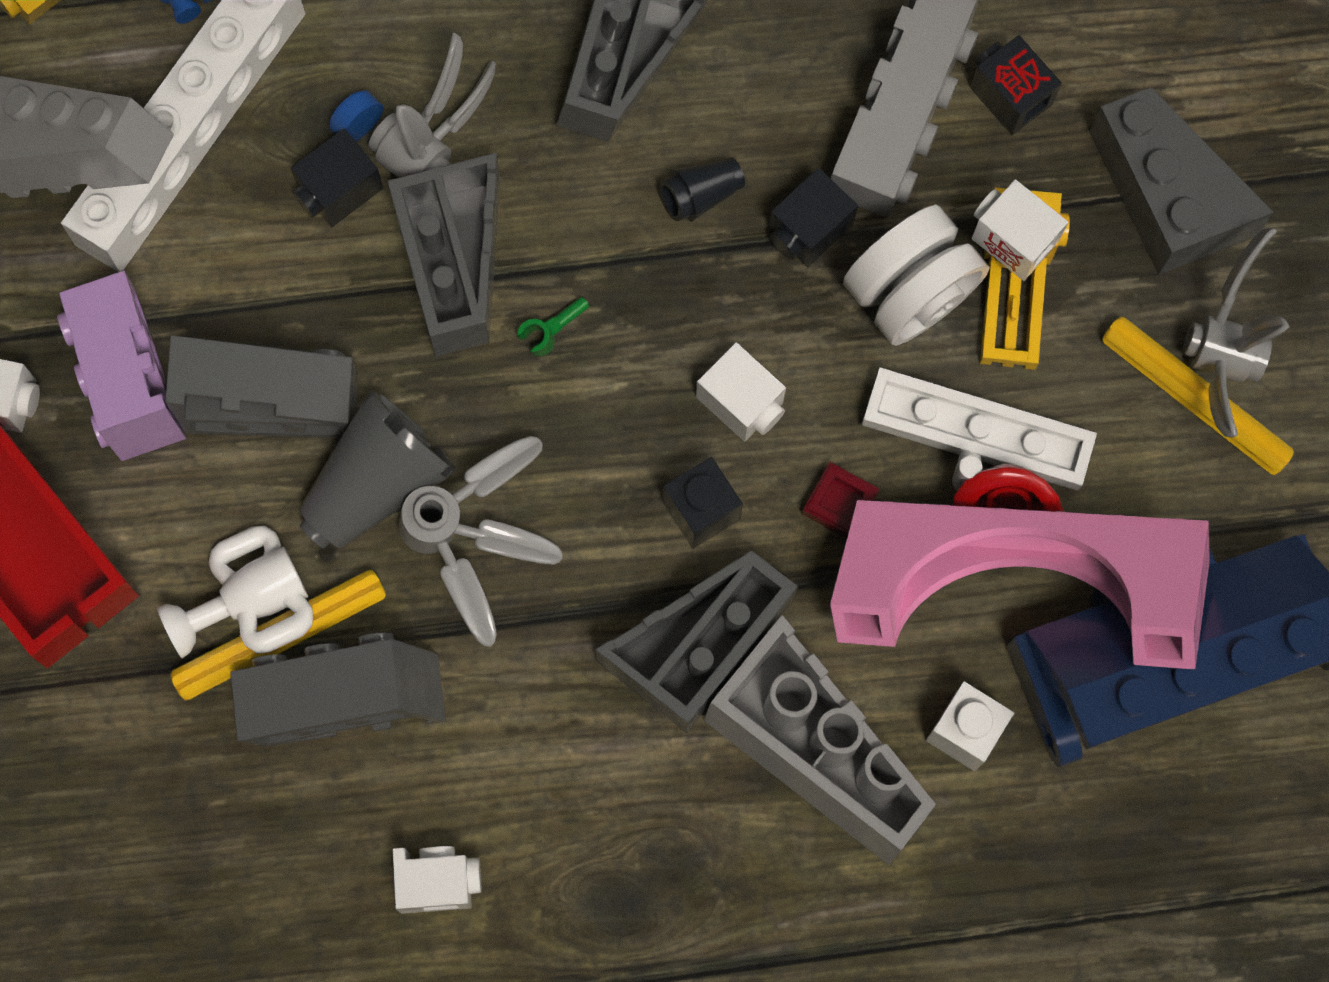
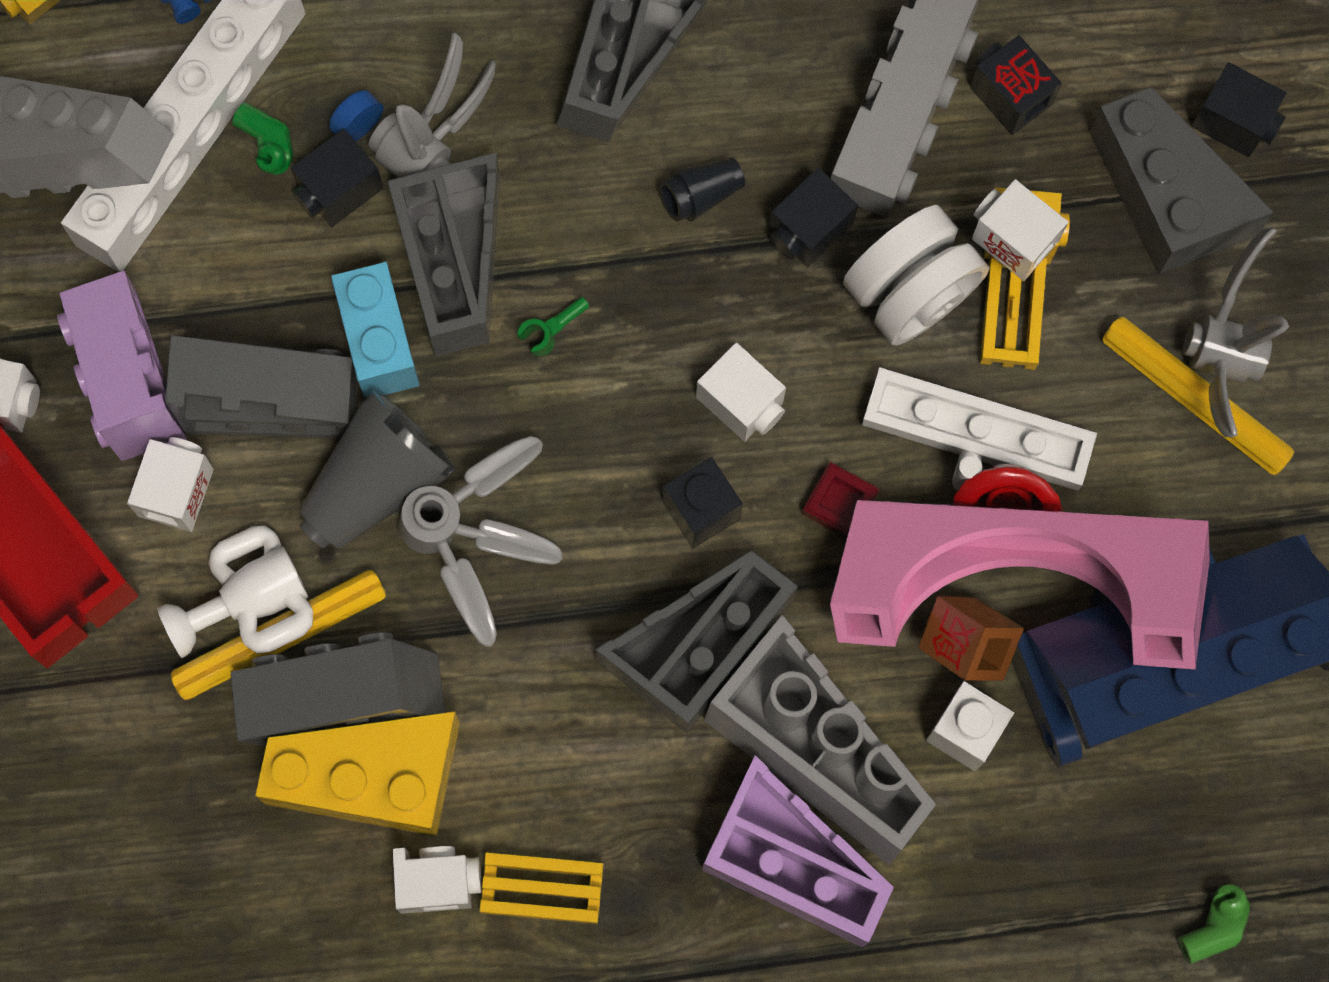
(171, 483): none -> white brick
(272, 138): none -> green arm
(365, 772): none -> yellow wedge
(375, 330): none -> medium azure brick
(492, 883): none -> yellow tile
(795, 860): none -> lavender wedge
(970, 638): none -> dark orange brick
(1222, 928): none -> bright green arm
(1241, 111): none -> black brick

